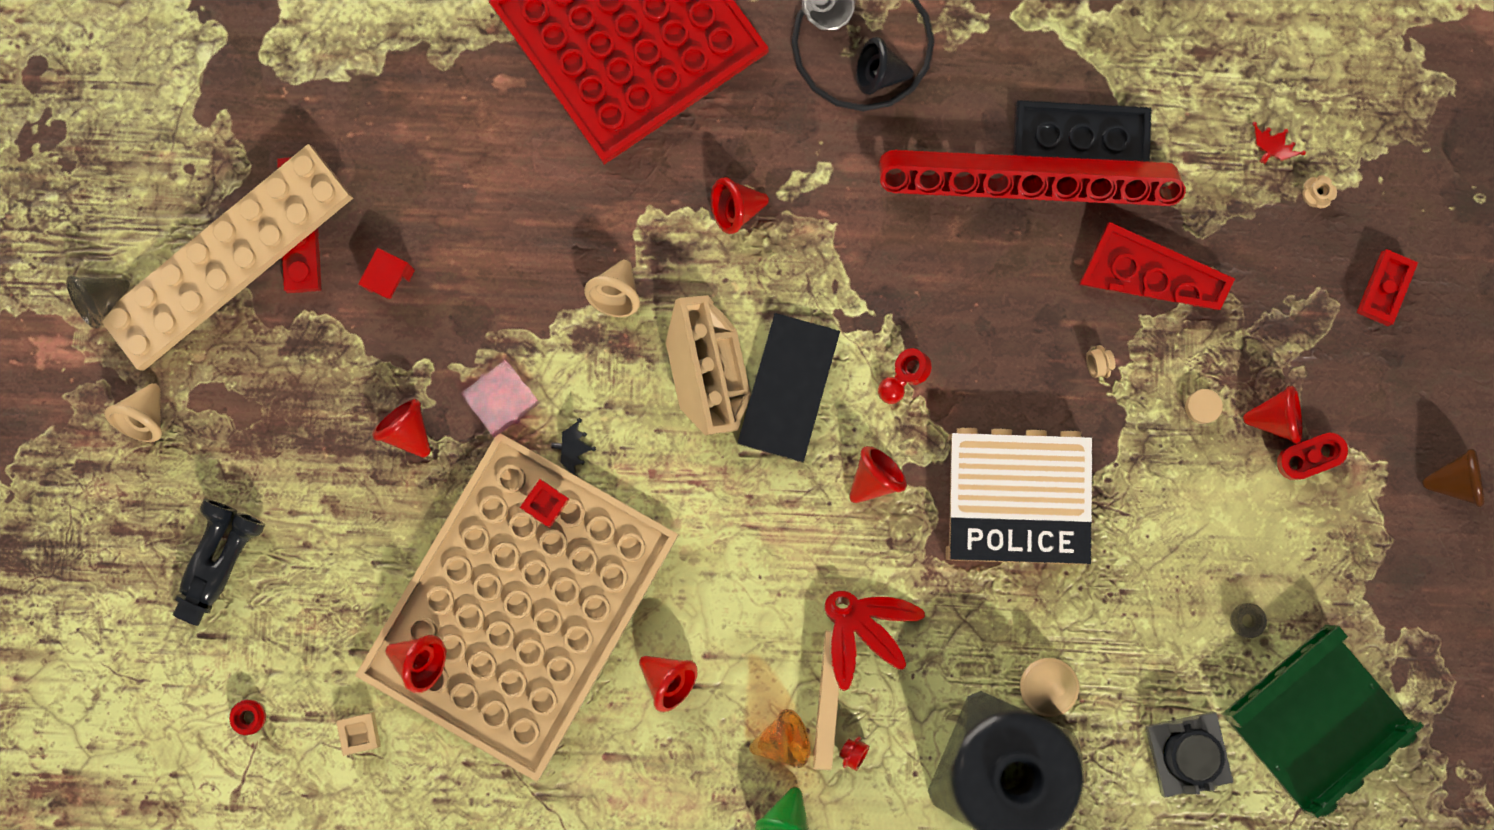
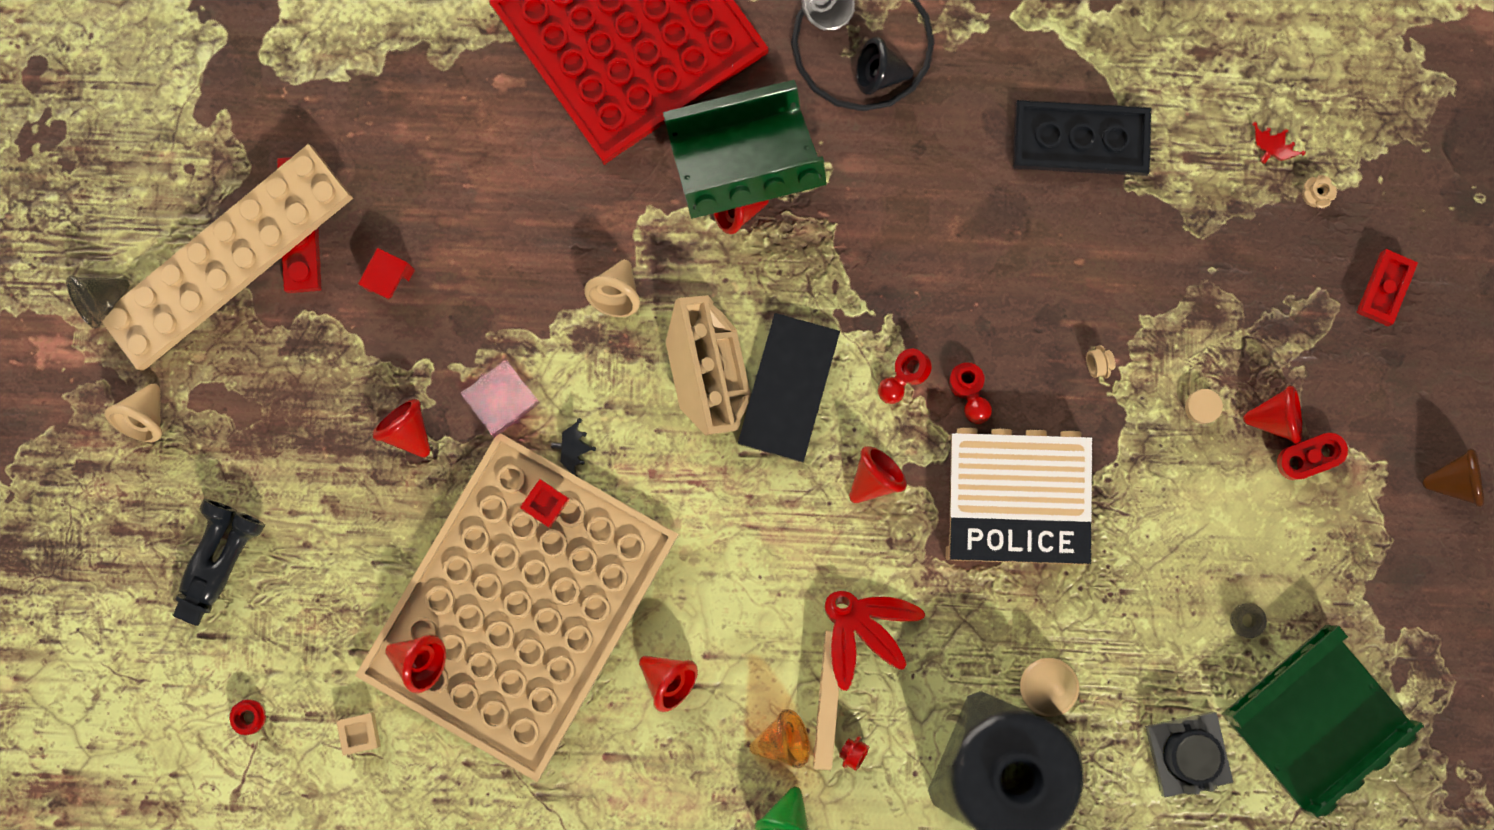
(743, 149): none -> dark green panel
(977, 408): none -> red plate
(1044, 187): red beam -> none
(1147, 269): red wing -> none

